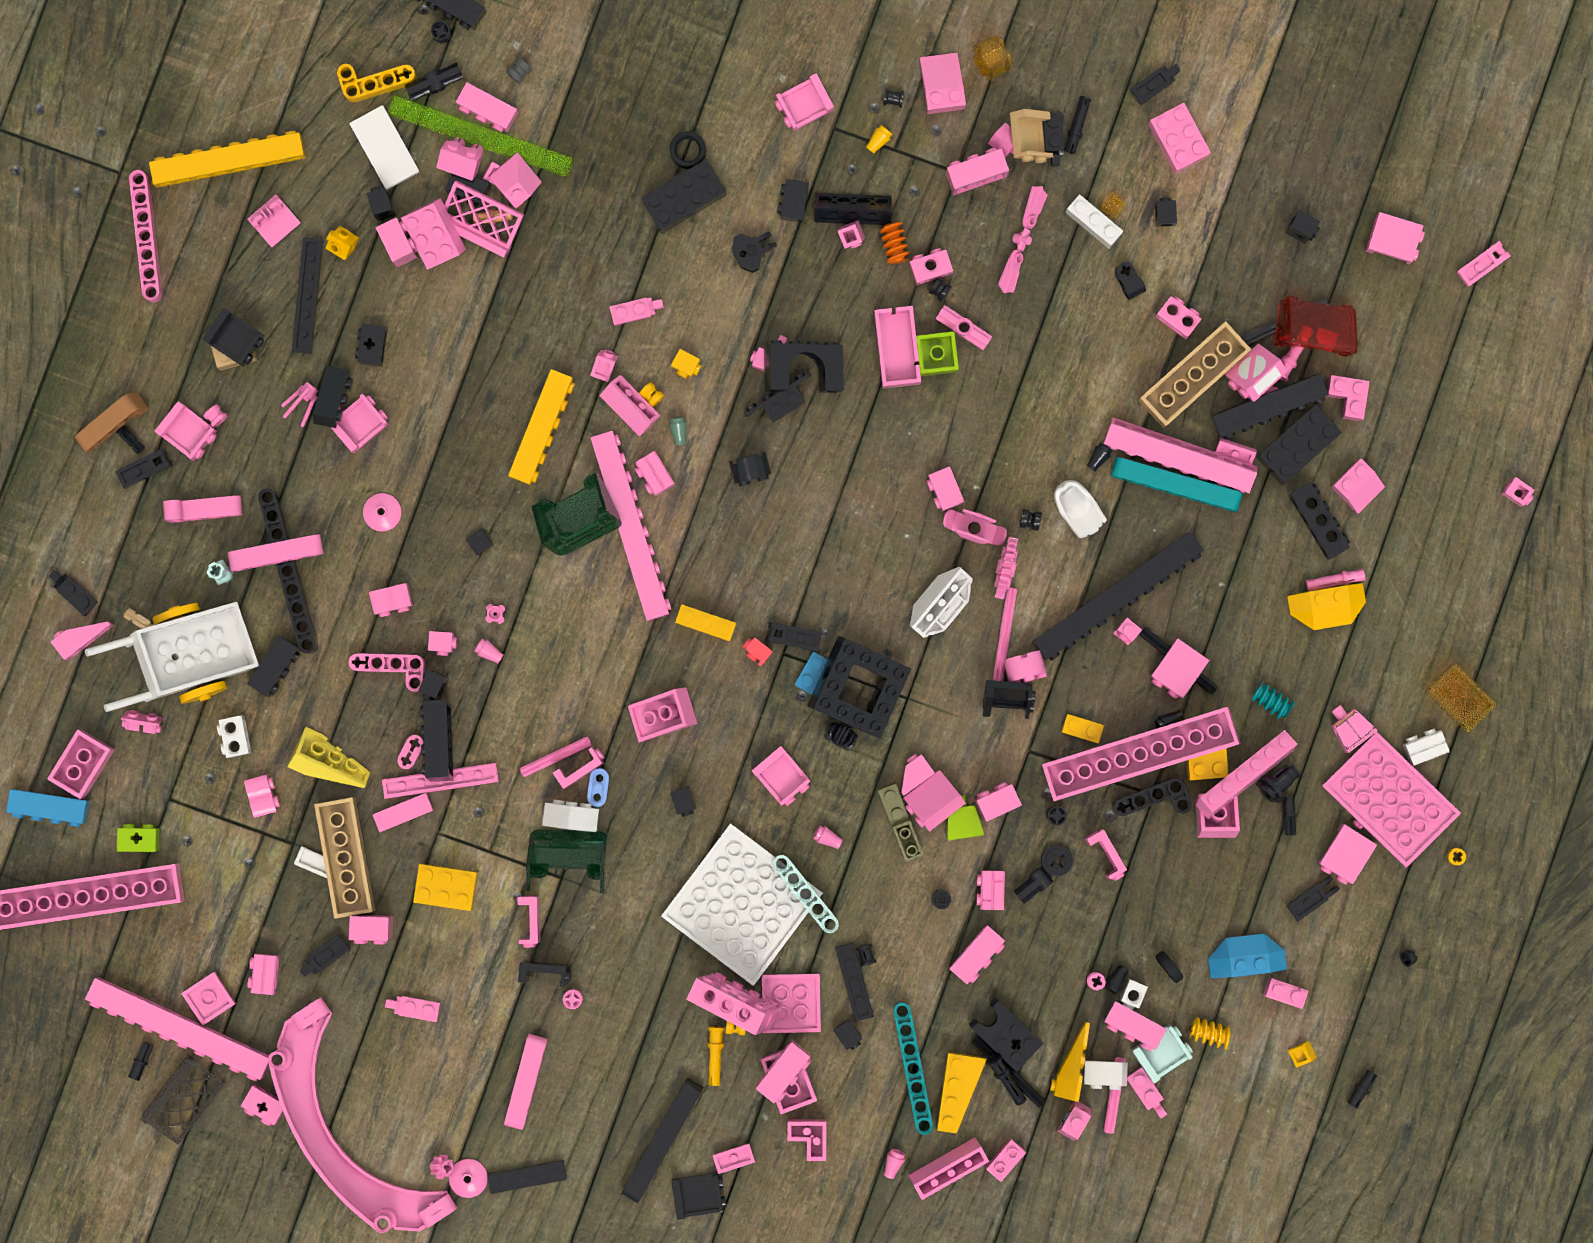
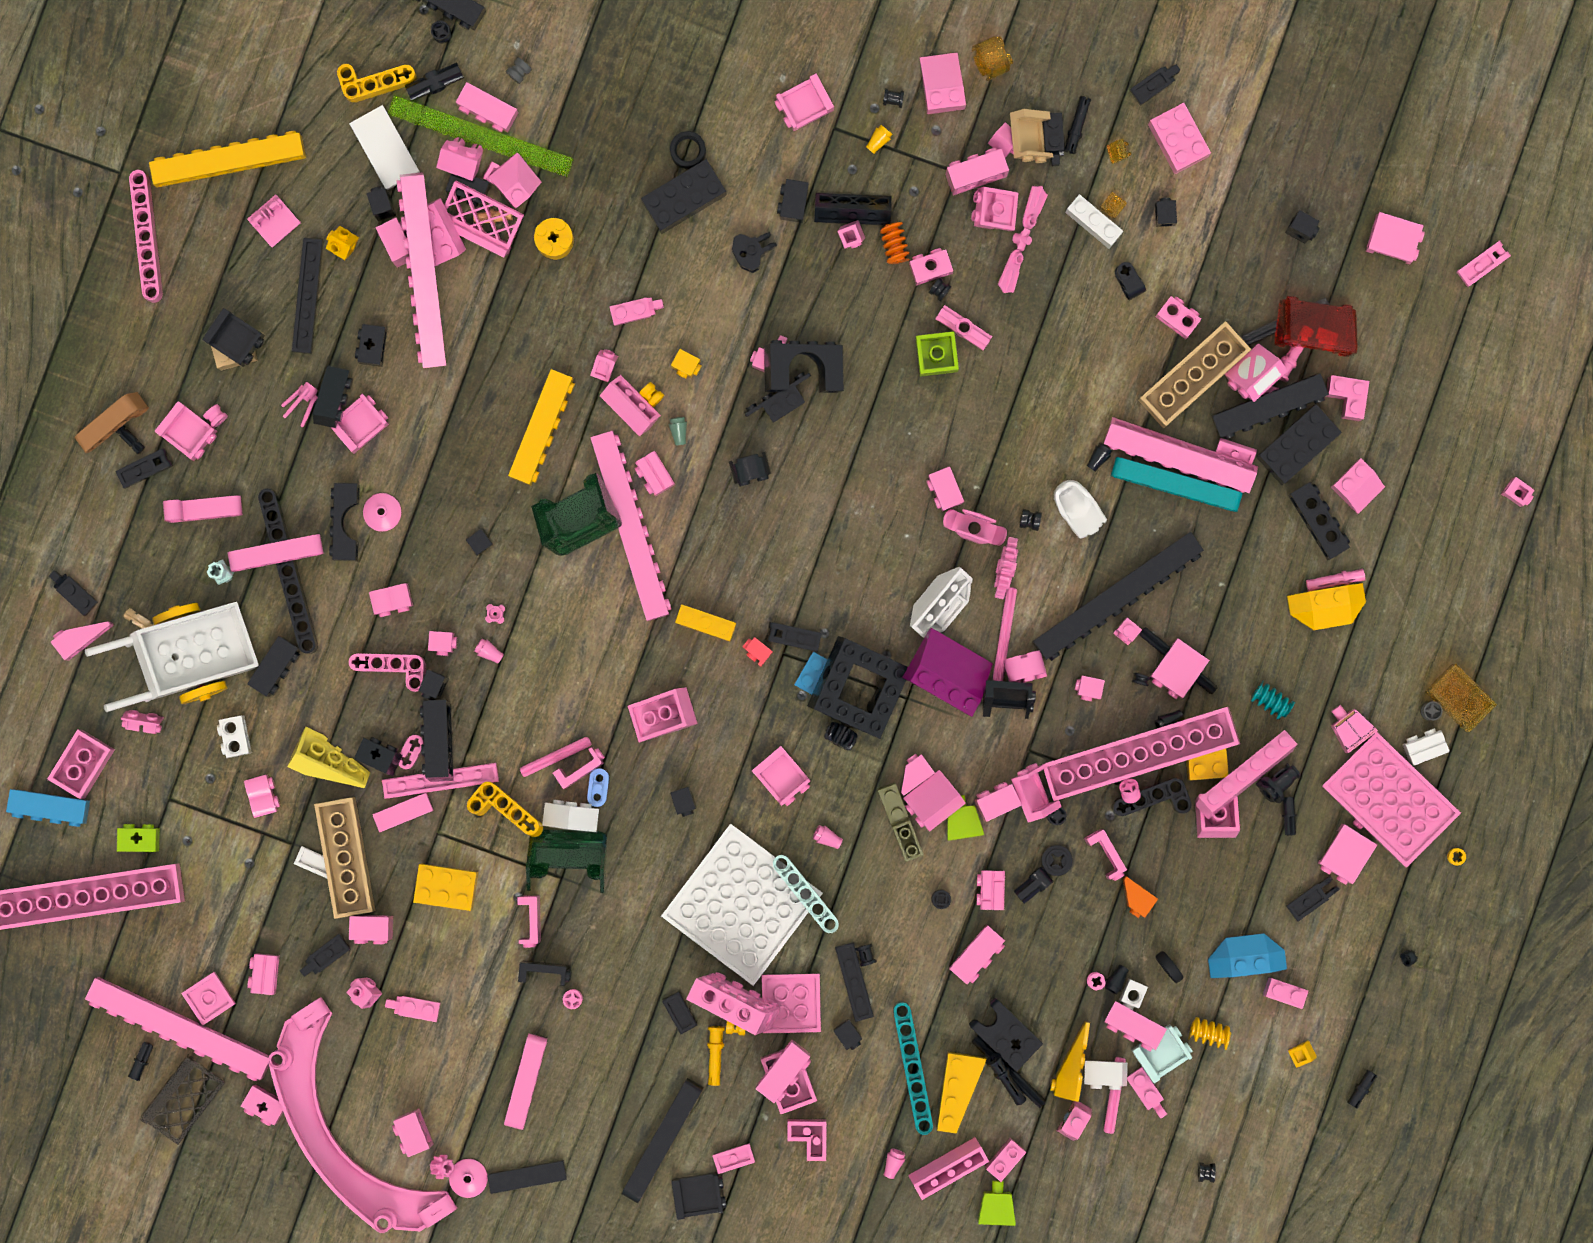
(345, 497): none -> black arch
(364, 992): none -> bright pink brick
(368, 753): none -> black brick
(412, 1133): none -> bright pink brick
(422, 270): none -> bright pink brick
(509, 811): none -> yellow beam
(544, 233): none -> yellow brick
(679, 1013): none -> black tile
(897, 347): bright pink piece -> none
(949, 672): none -> magenta slope
(995, 209): none -> bright pink plate
(996, 1206): none -> lime torso
(1032, 793): none -> bright pink panel
(1082, 728): yellow plate -> none
(1089, 688): none -> bright pink brick
(1117, 151): none -> clear yellow tile
(1130, 791): none -> bright pink wheel
(1138, 898): none -> orange slope
(1141, 679): none -> black bush
(1206, 1172): none -> black wheel
(1431, 711): none -> dark grey wheel

